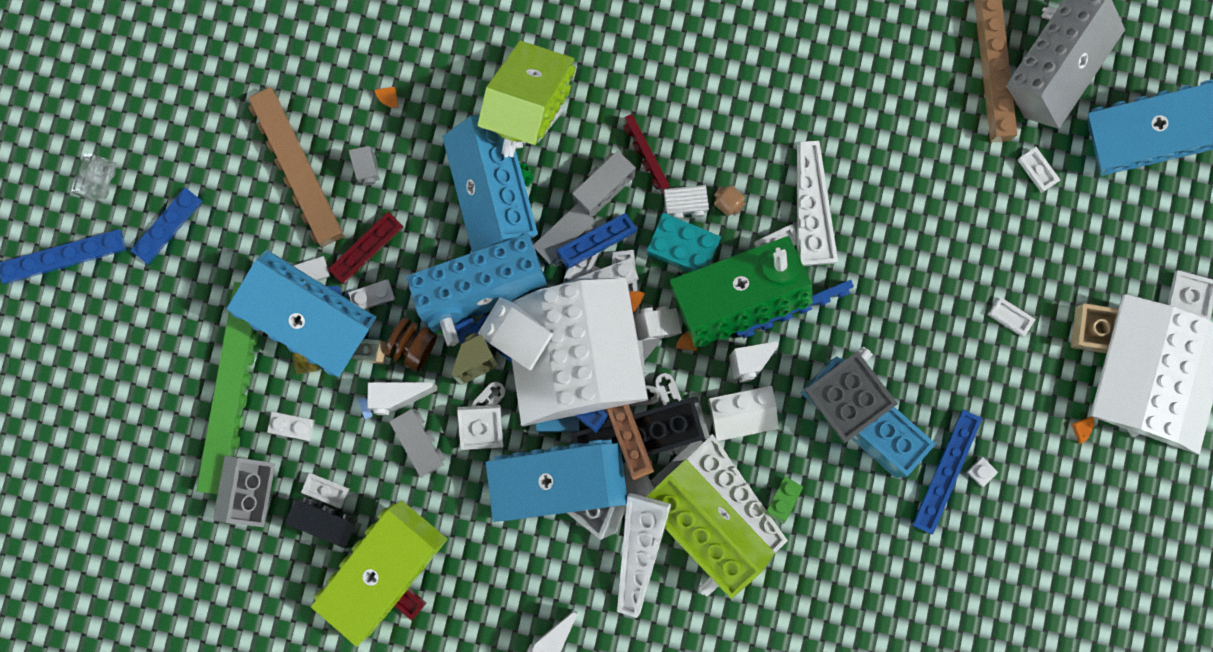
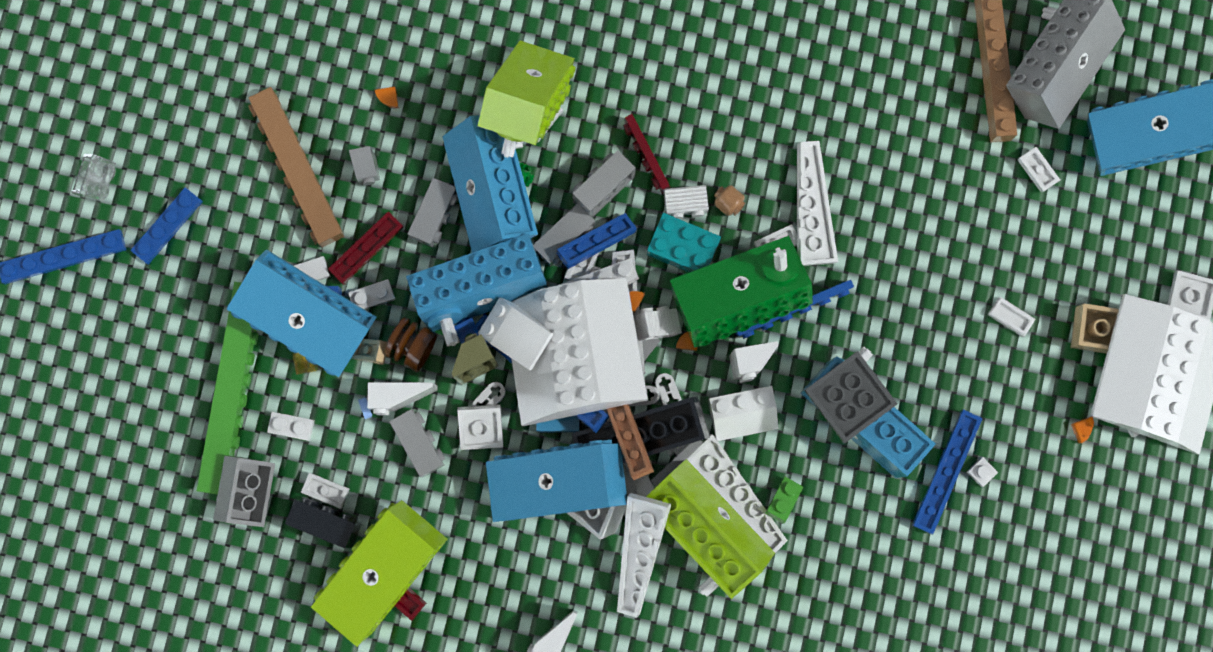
(433, 213): none -> light grey brick

